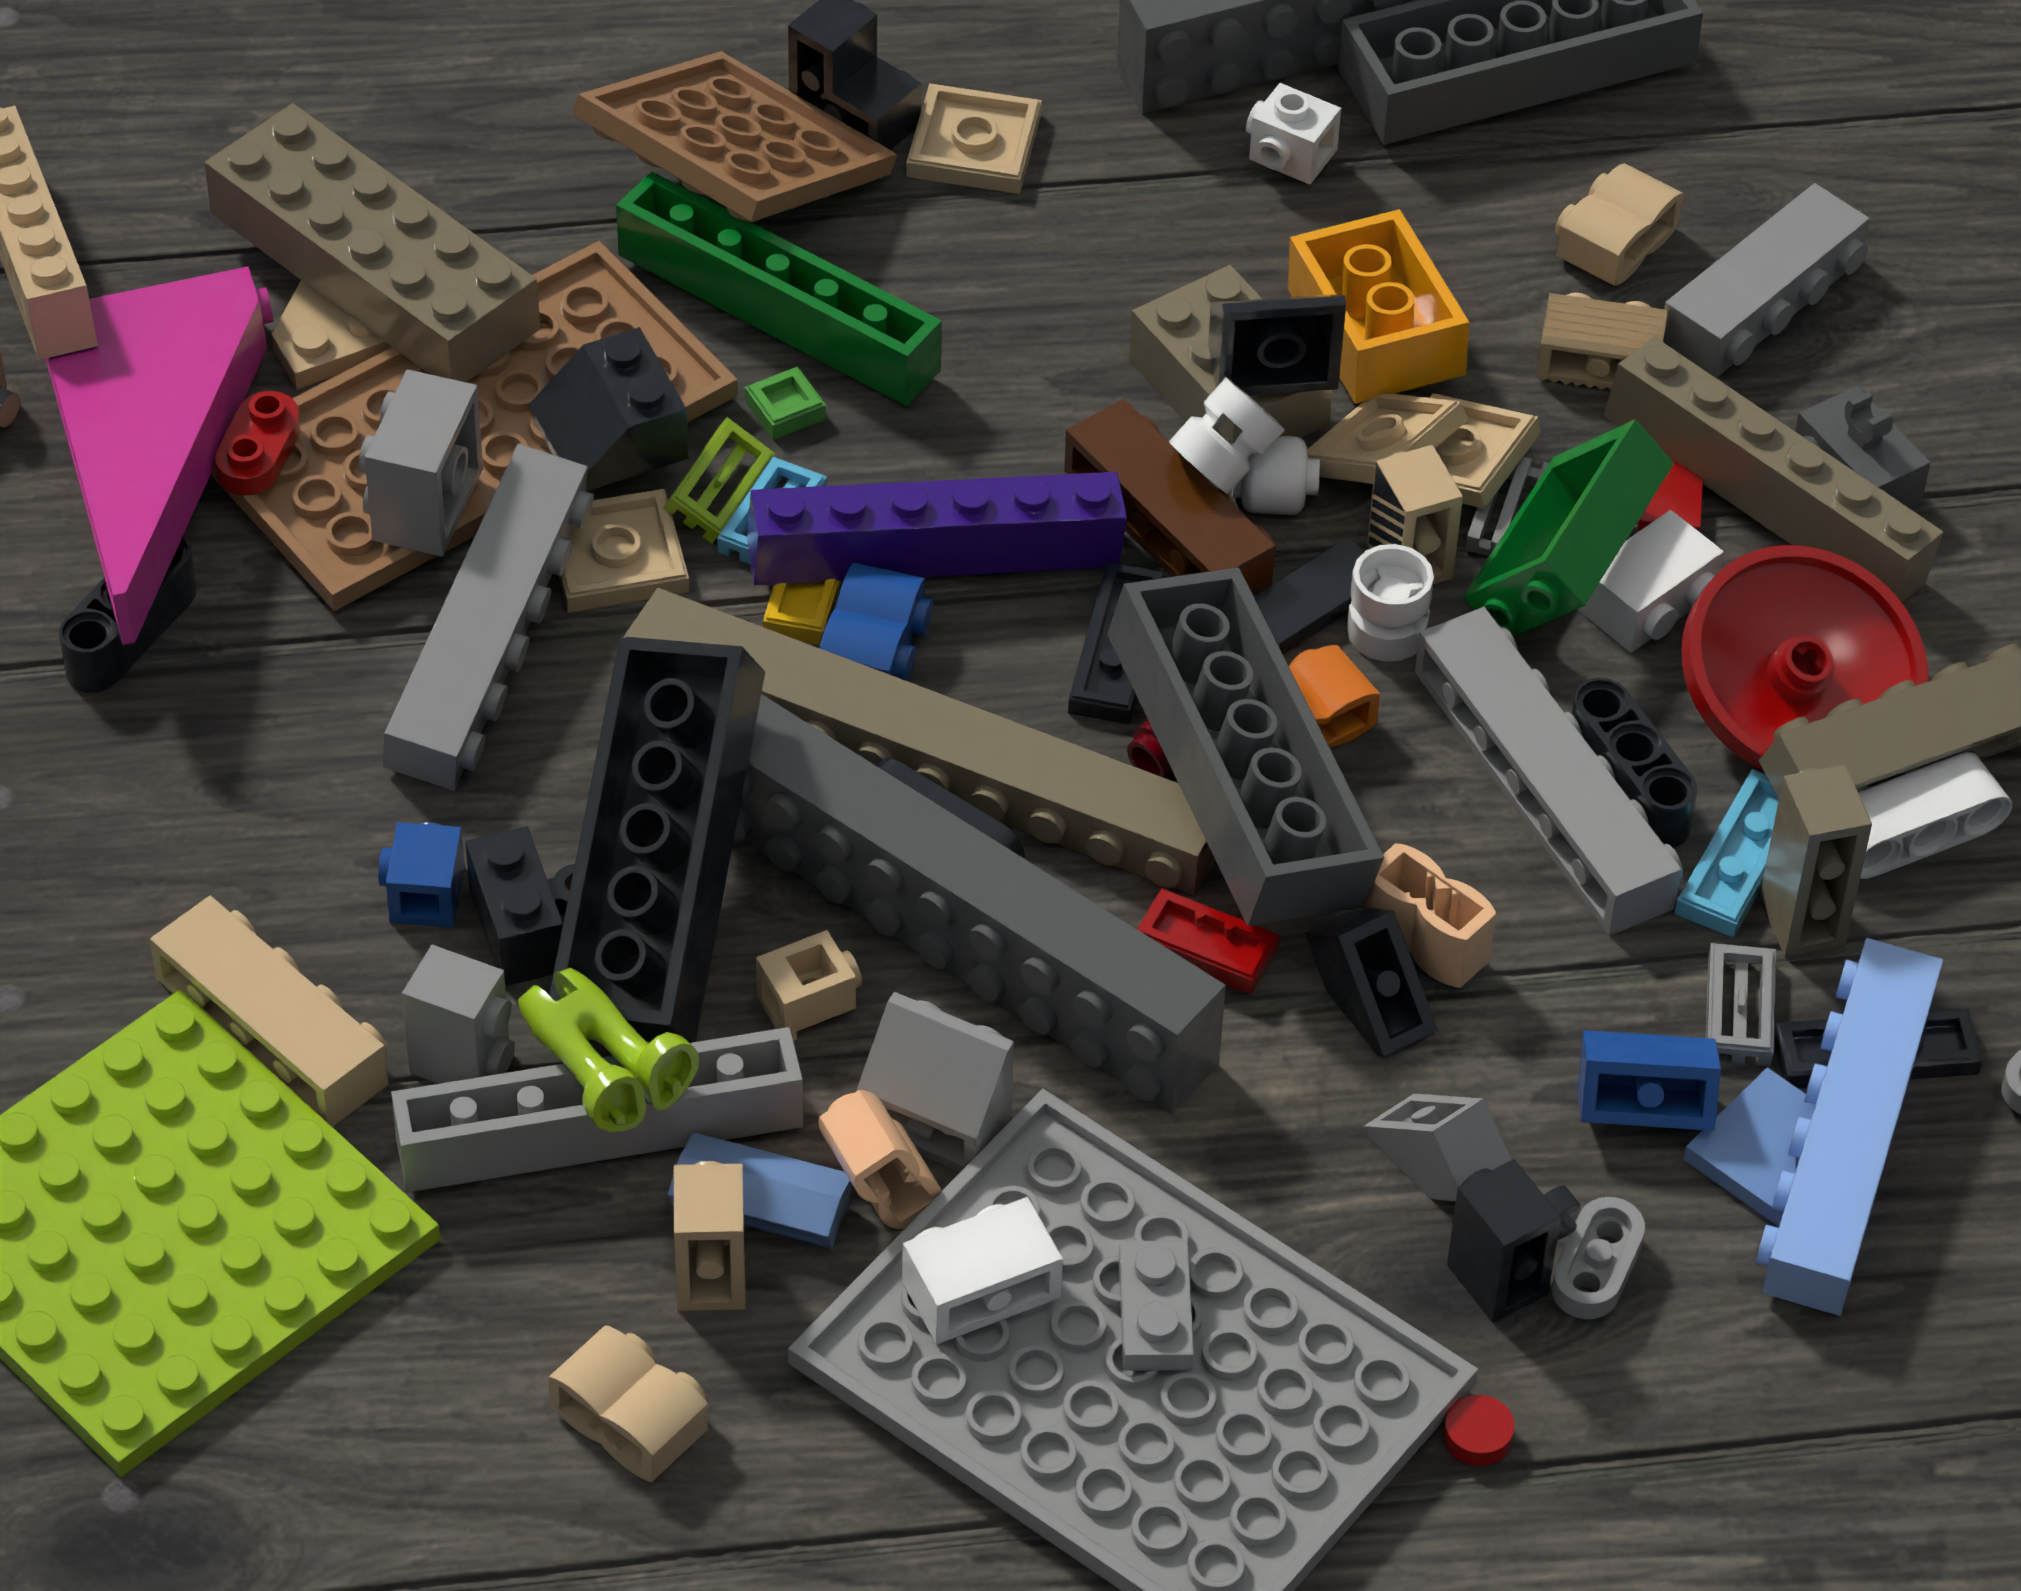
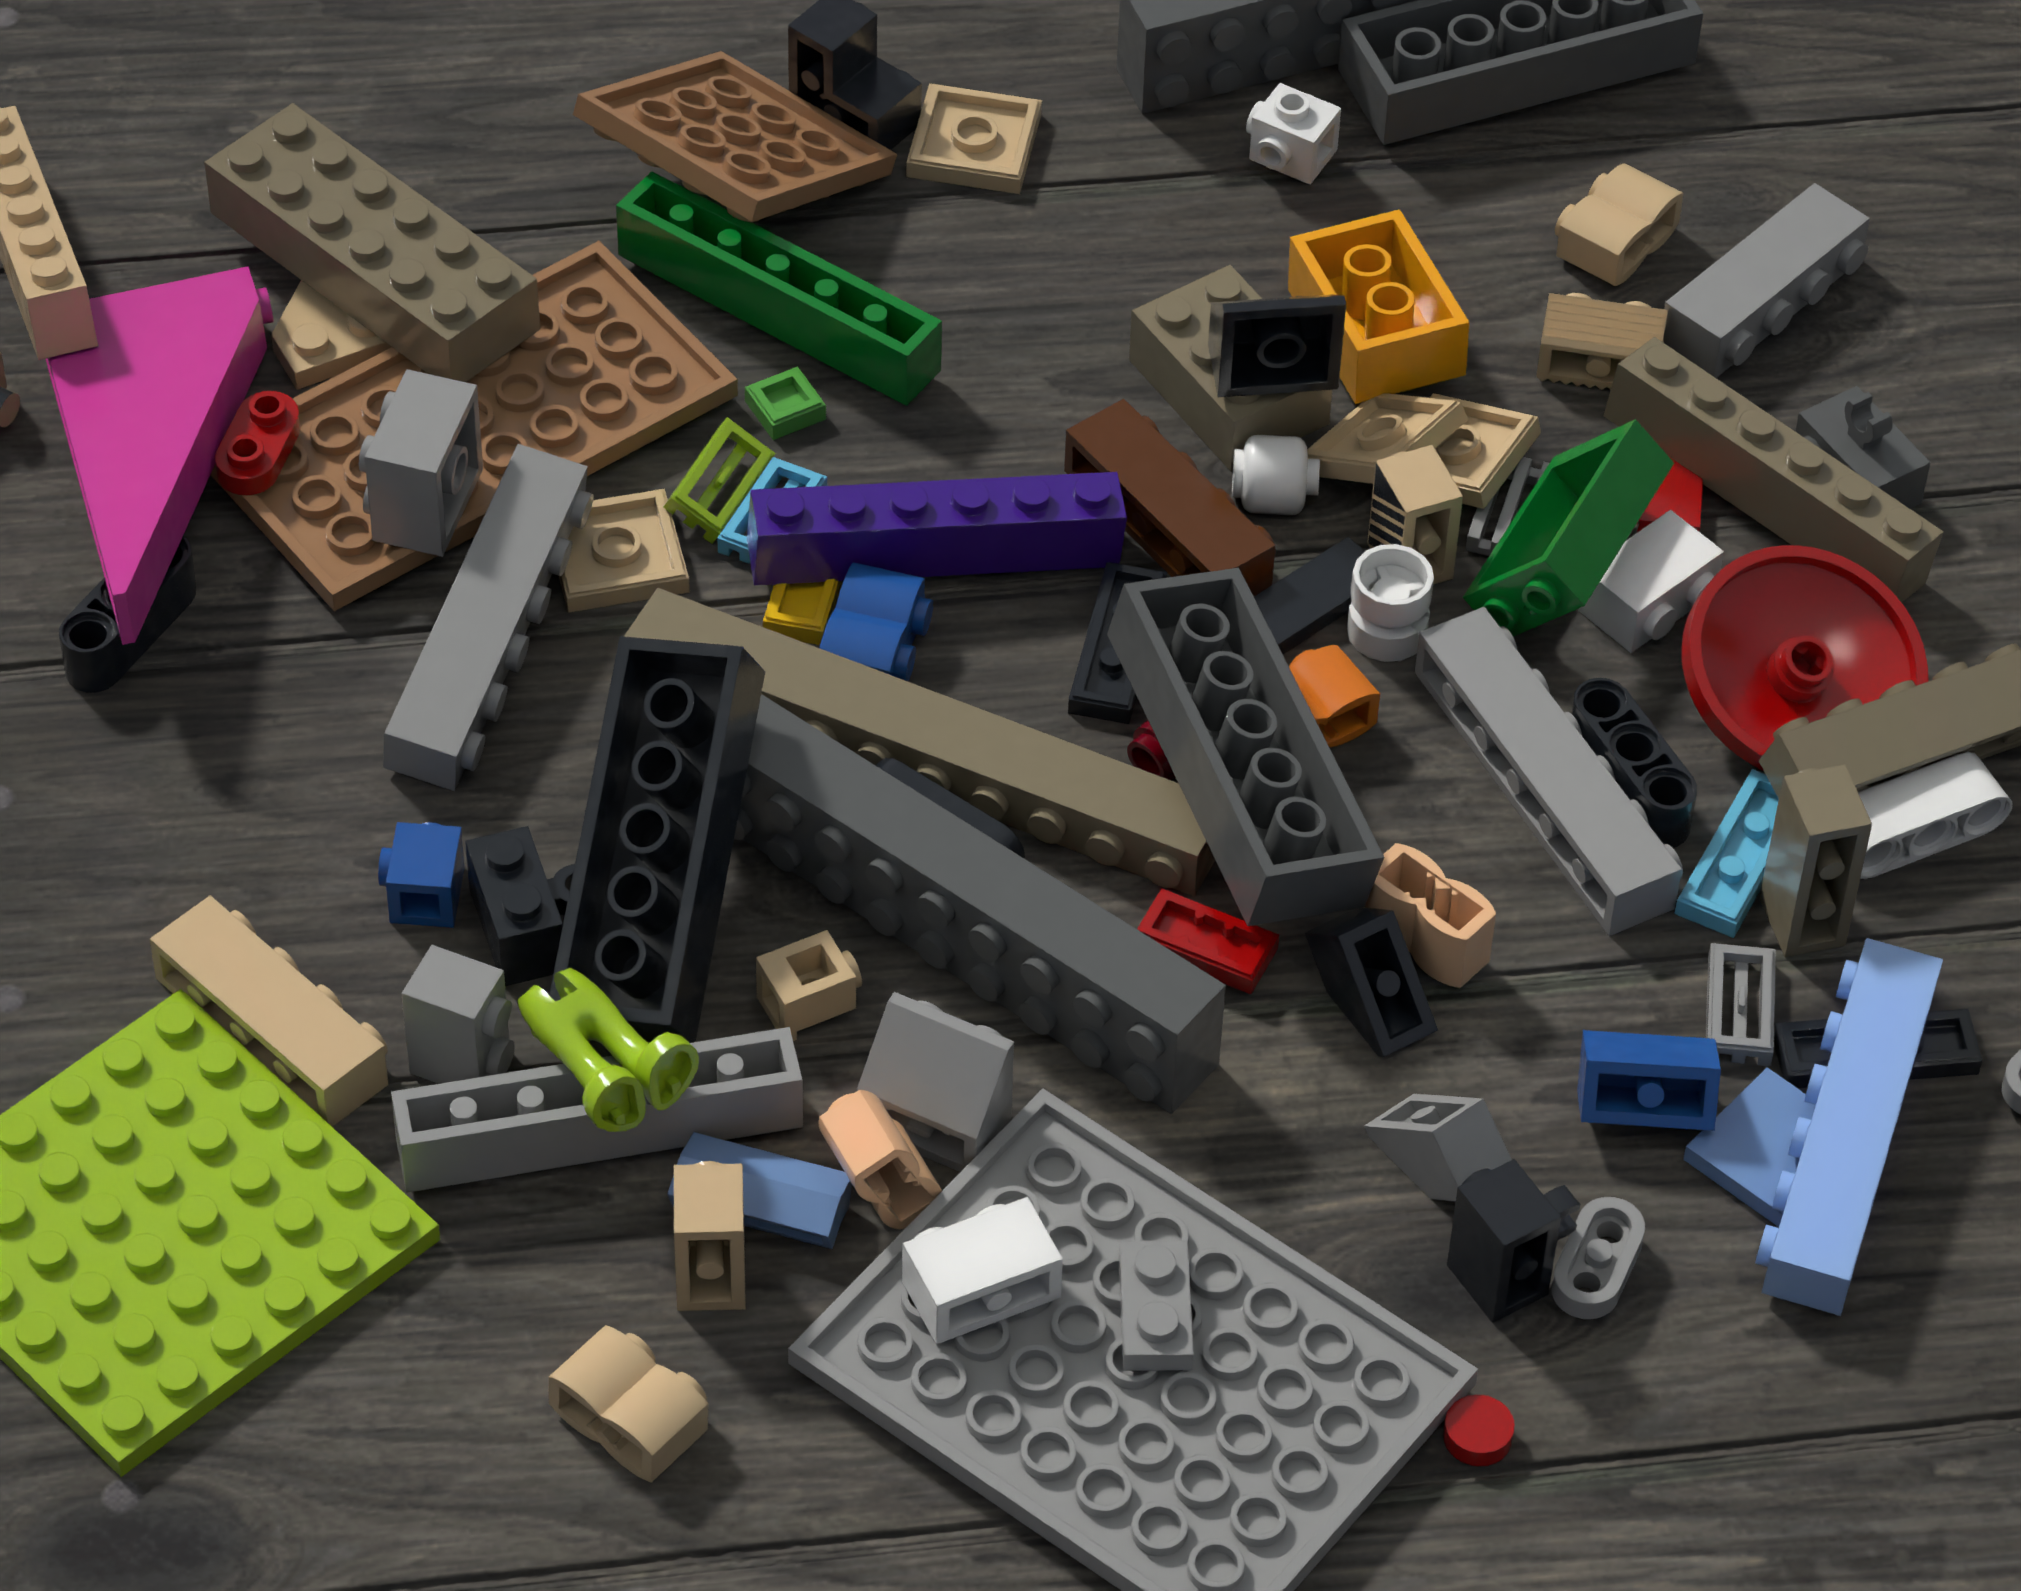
(613, 410): black slope -> none
(1211, 451): white wheel -> none

